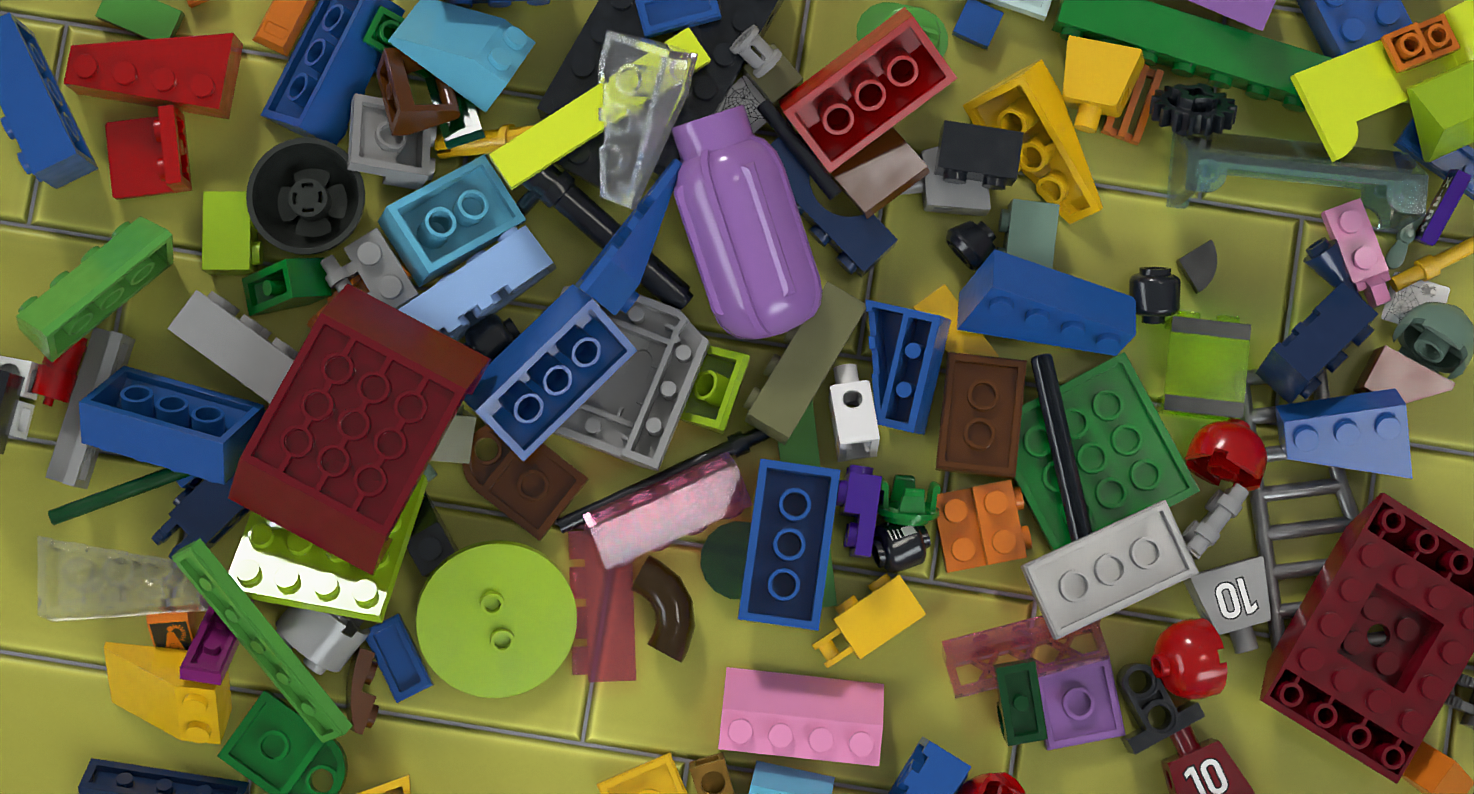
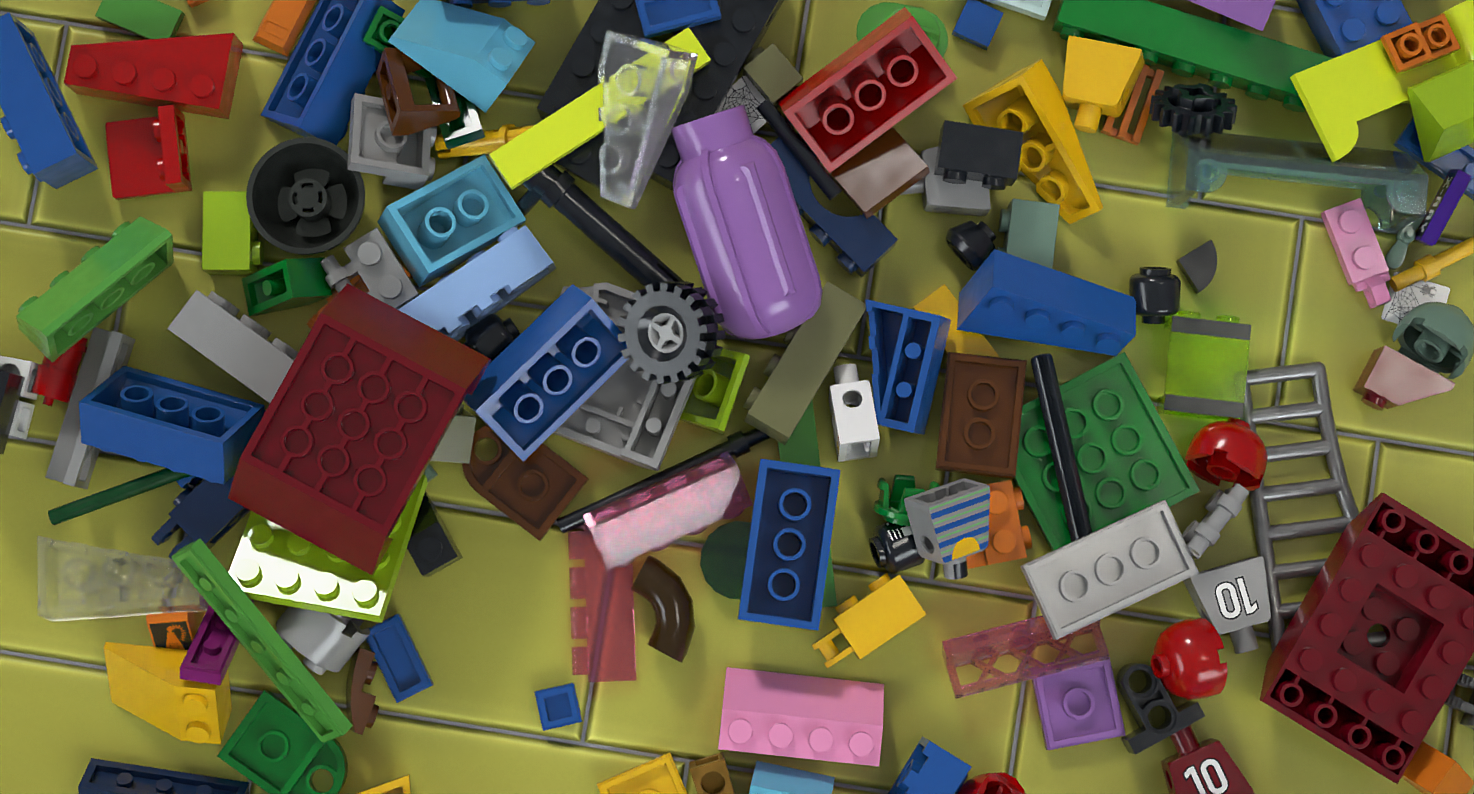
(496, 619): lime plate -> none
(558, 706): none -> blue tile
(623, 260): blue wedge -> none
(652, 334): none -> black wheel
(768, 58): light grey bush -> none
(859, 499): dark purple plate -> none
(950, 524): none -> light grey torso
(1019, 702): dark green plate -> none
(1317, 344): dark blue wedge -> none
(1328, 262): dark blue cone -> none
(1349, 432): wedge -> none

